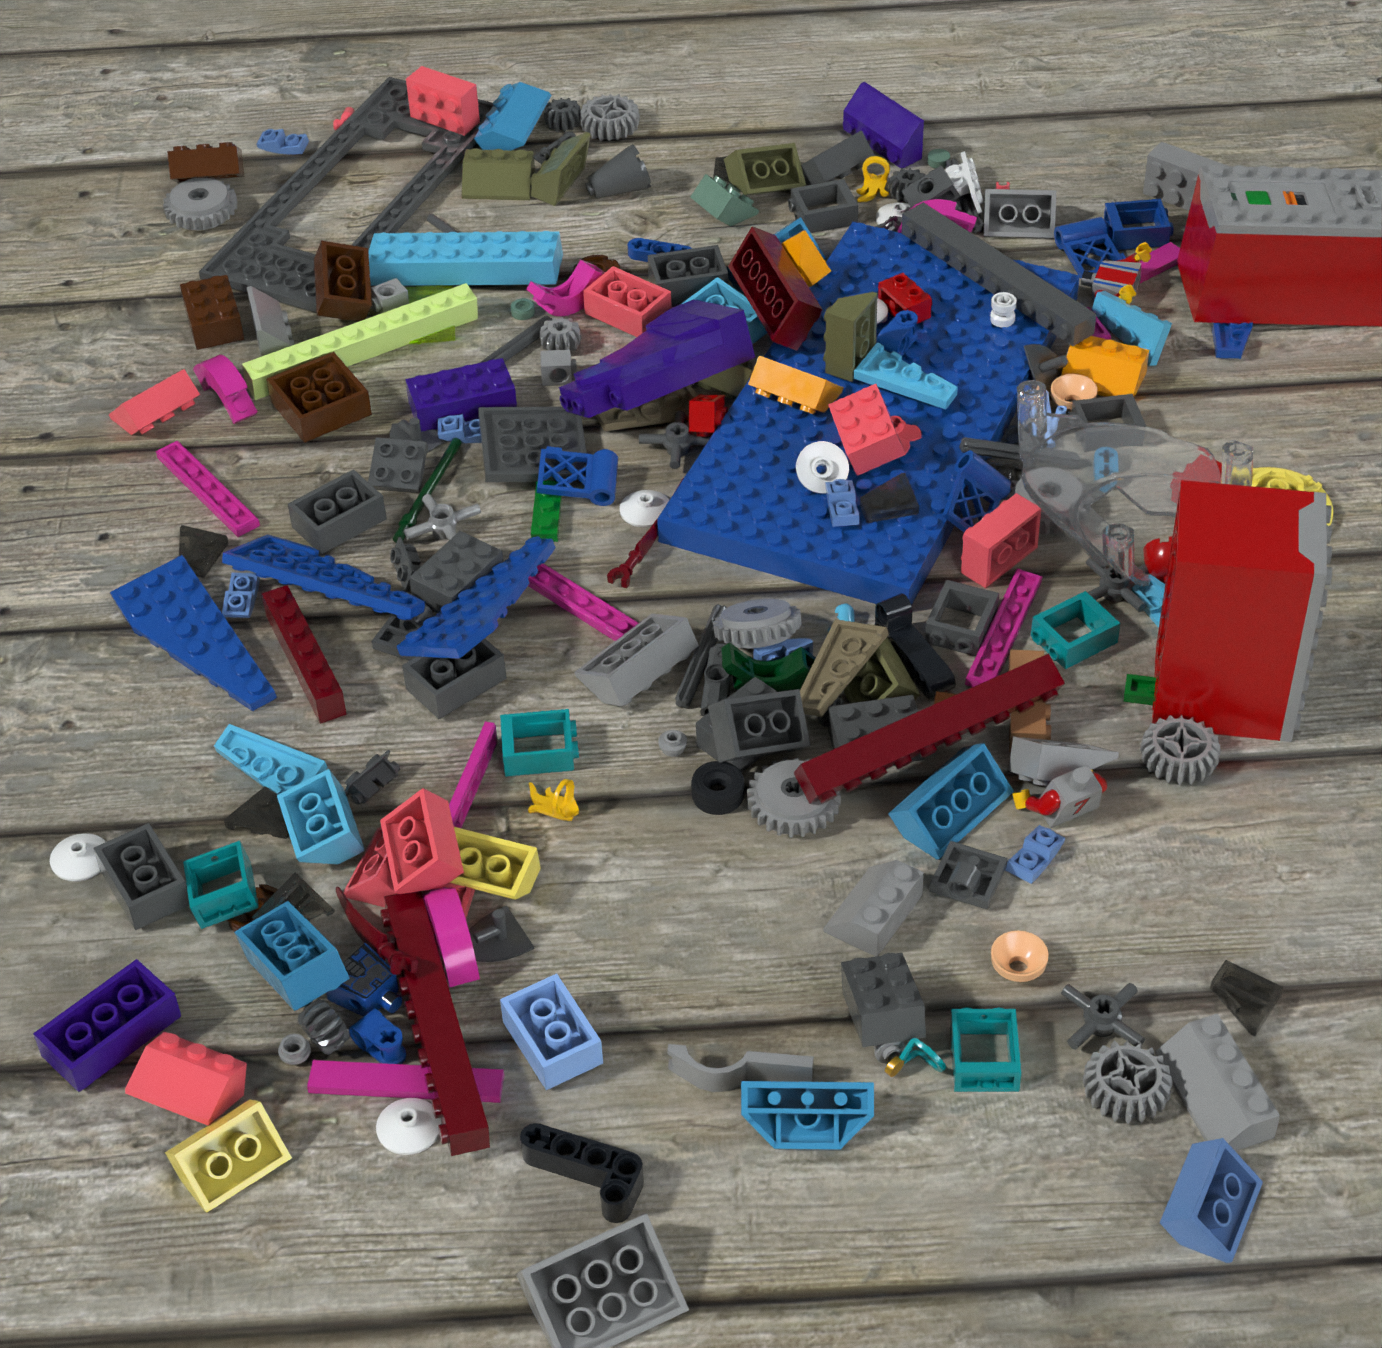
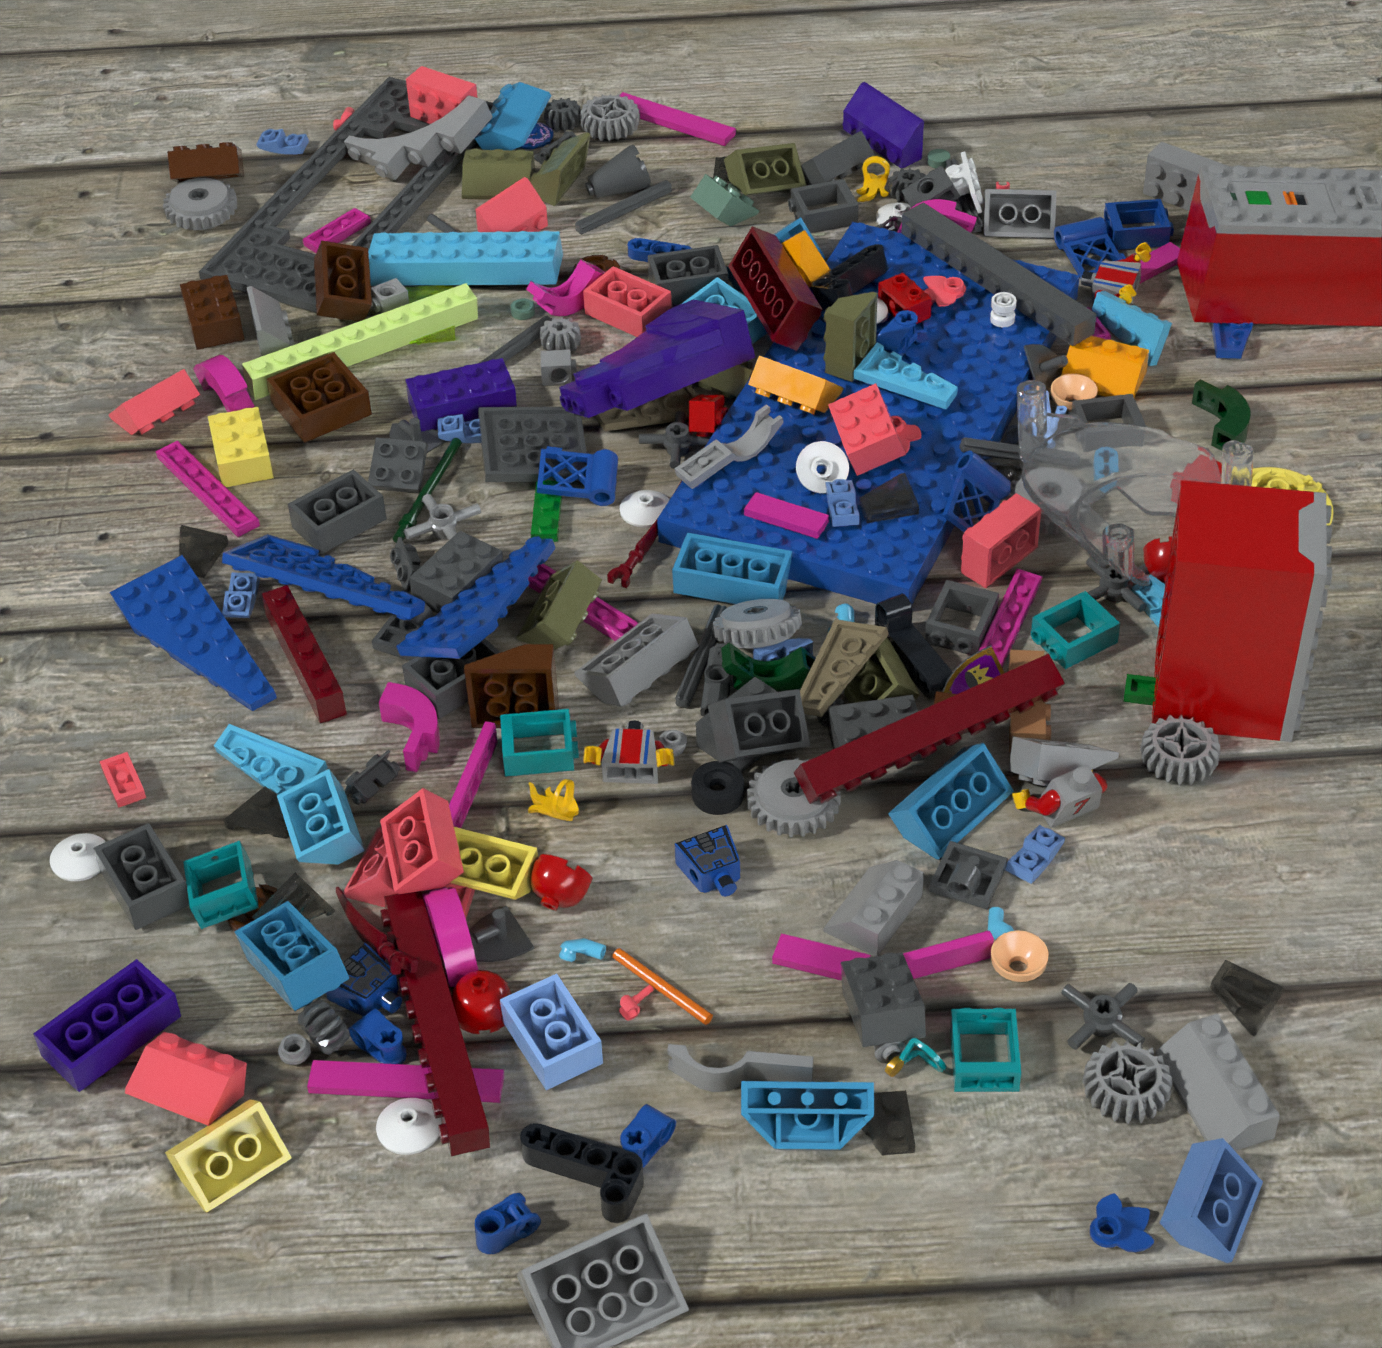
(122, 779): none -> coral plate
(240, 447): none -> light yellow brick
(338, 229): none -> dark pink tile
(415, 711): none -> dark pink arch
(422, 146): none -> light grey arch
(478, 1001): none -> red cylinder
(510, 1221): none -> blue piece
(512, 683): none -> reddish brown slope
(513, 210): none -> coral slope
(539, 137): none -> blue dish
(558, 883): none -> red cylinder
(561, 606): none -> olive slope
(582, 946): none -> medium azure arm
(623, 207): none -> dark grey axle
(629, 1004): none -> coral hand
(630, 755): none -> torso
(647, 1133): none -> blue piece
(662, 986): none -> orange bar
(683, 121): none -> dark pink tile
(710, 861): none -> torso
(718, 454): none -> light grey piece
(730, 570): none -> dark azure slope
(786, 515): none -> dark pink tile
(812, 956): none -> dark pink tile
(850, 275): none -> black beam
(891, 1124): none -> clear smoke wing
(944, 290): none -> coral plate
(949, 954): none -> dark pink tile
(974, 671): none -> shield
(996, 924): none -> medium azure arm
(1123, 1223): none -> blue plate
(1228, 407): none -> dark green arch

